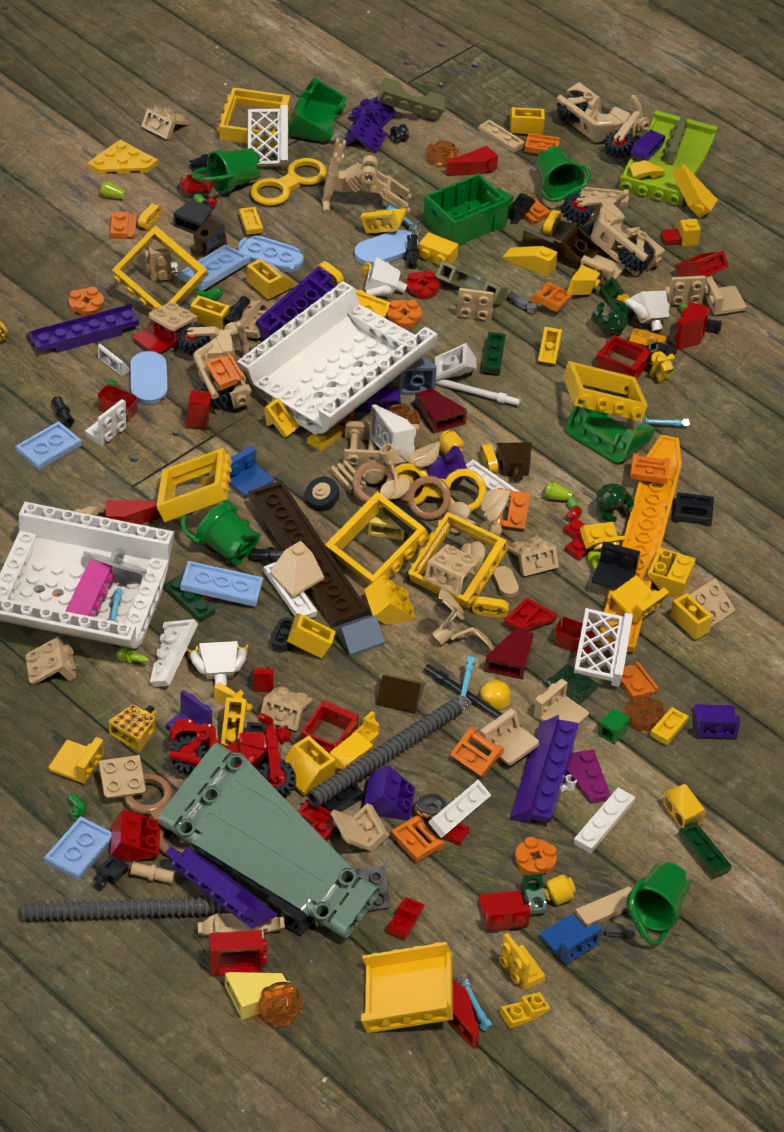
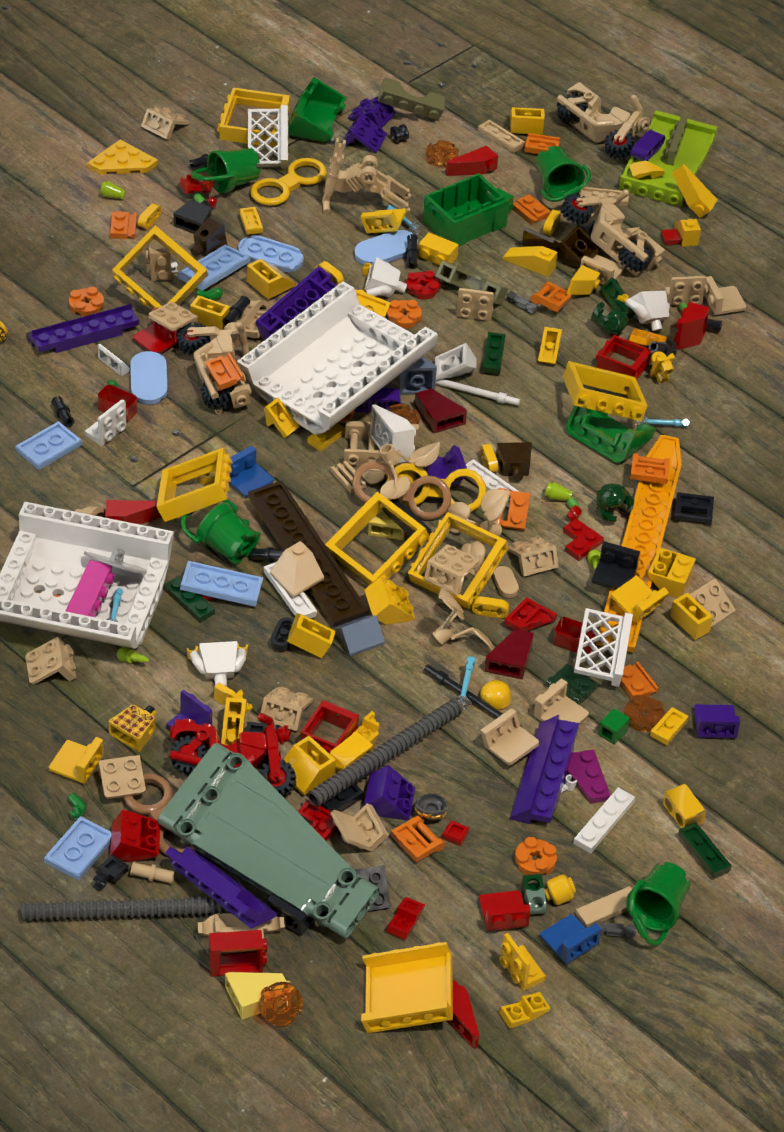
(173, 646): white wing -> none
(198, 410): red piece -> none
(263, 679): red slope -> none
(322, 493): black wheel -> none
(399, 693): dark brown slope -> none
(448, 439): yellow head -> none
(459, 808): white plate -> none
(466, 980): medium azure piece -> none
(474, 758): orange plate -> none
(520, 205): black plate -> none
(596, 534): yellow bracket -> none
(702, 264): red window -> none

